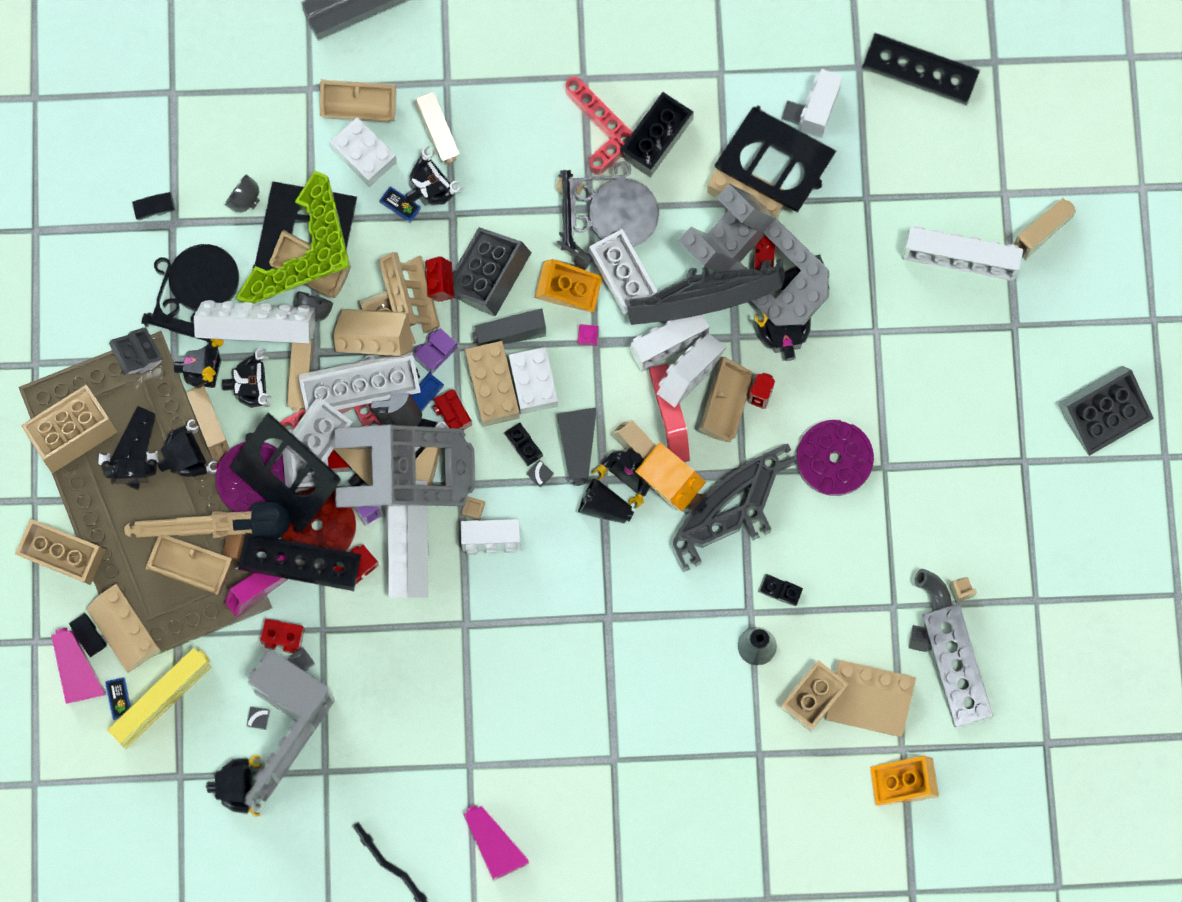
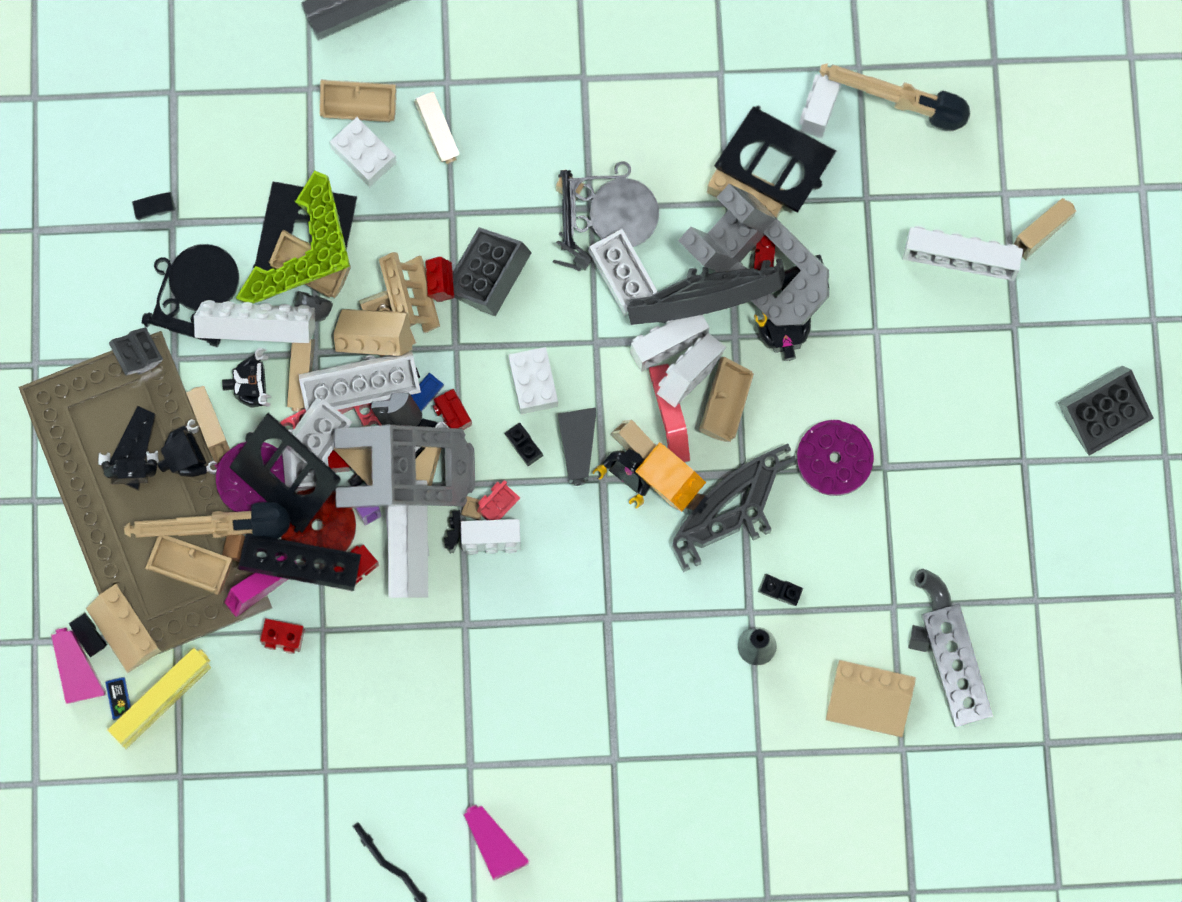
(60, 551): tan brick -> none
(69, 429): tan slope -> none
(201, 365): black torso -> none
(234, 783): black torso -> none
(244, 195): dark grey cylinder -> none
(258, 718): dark grey tile -> none
(299, 698): light grey bracket -> none
(302, 660): dark grey plate -> none
(399, 204): tile -> none
(430, 183): torso -> none
(435, 351): medium lavender piece -> none
(453, 535): none -> black slope
(492, 383): tan brick -> none
(498, 502): none -> coral bracket
(512, 329): dark grey slope -> none
(540, 473): dark grey tile -> none
(568, 286): light orange slope -> none
(587, 335): dark pink plate -> none
(601, 122): coral beam -> none
(604, 504): black cone -> none
(657, 134): black slope -> none
(761, 390): red brick -> none
(792, 112): dark grey tile -> none
(814, 695): tan slope -> none
(904, 781): light orange slope -> none
(925, 80): black plate -> none
(944, 110): none -> tan piece
(962, 589): tan panel -> none

